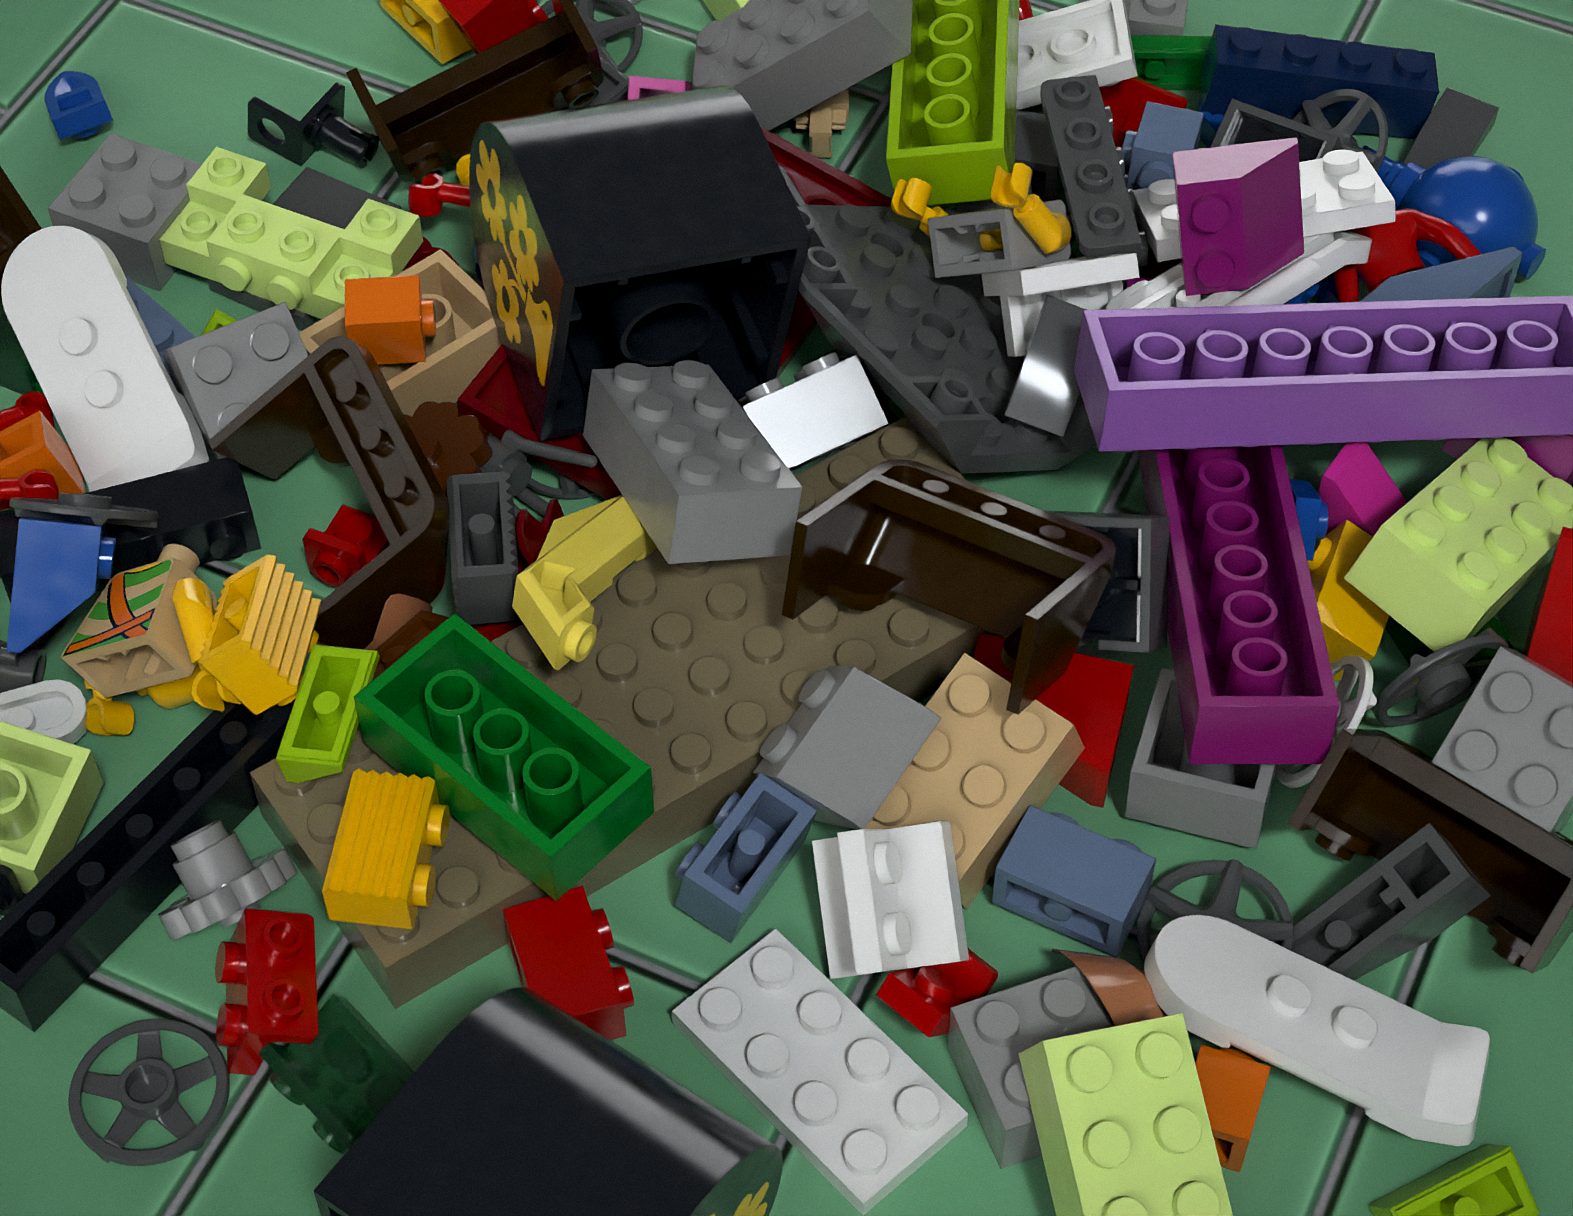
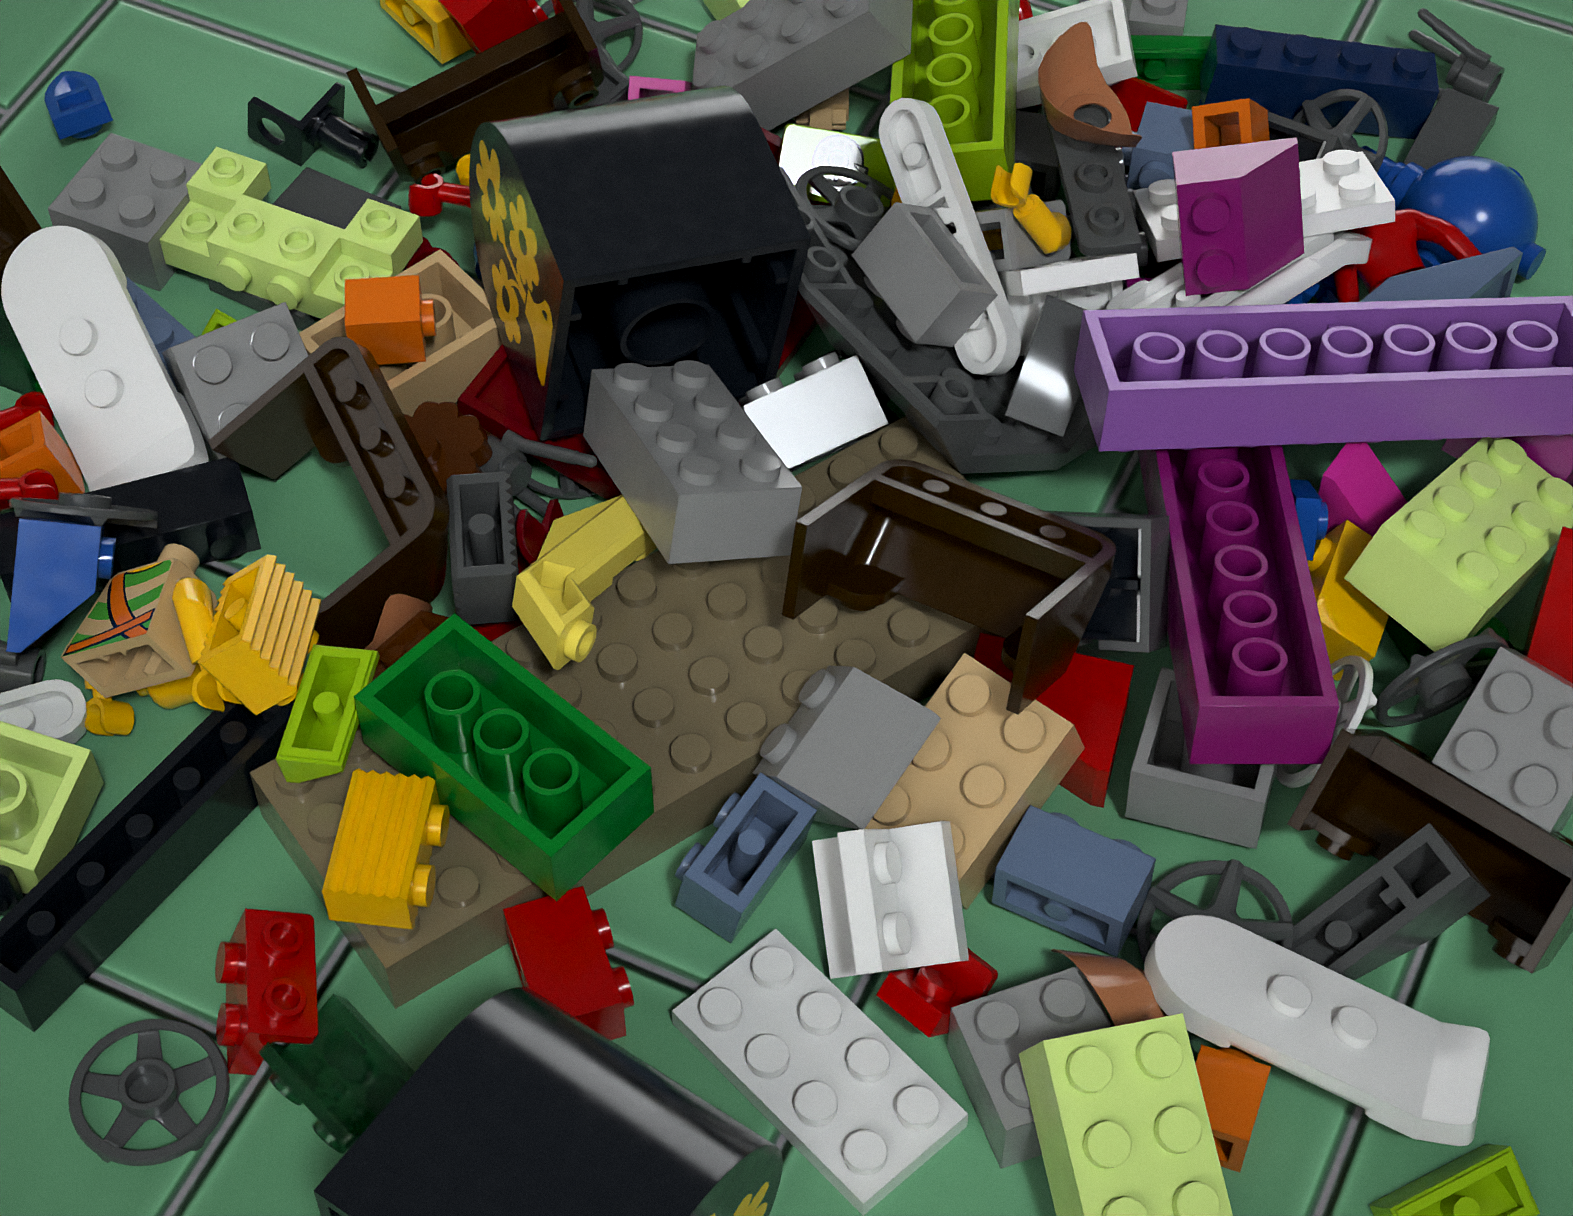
(220, 880): light grey plant -> none
(345, 545): red bracket -> none
(812, 147): none -> slope
(852, 206): none -> dark grey wheel
(923, 275): none -> light grey piece
(931, 178): none -> white piece
(1073, 79): none -> nougat piece
(1229, 123): none -> orange brick
(1471, 70): none -> dark grey plant

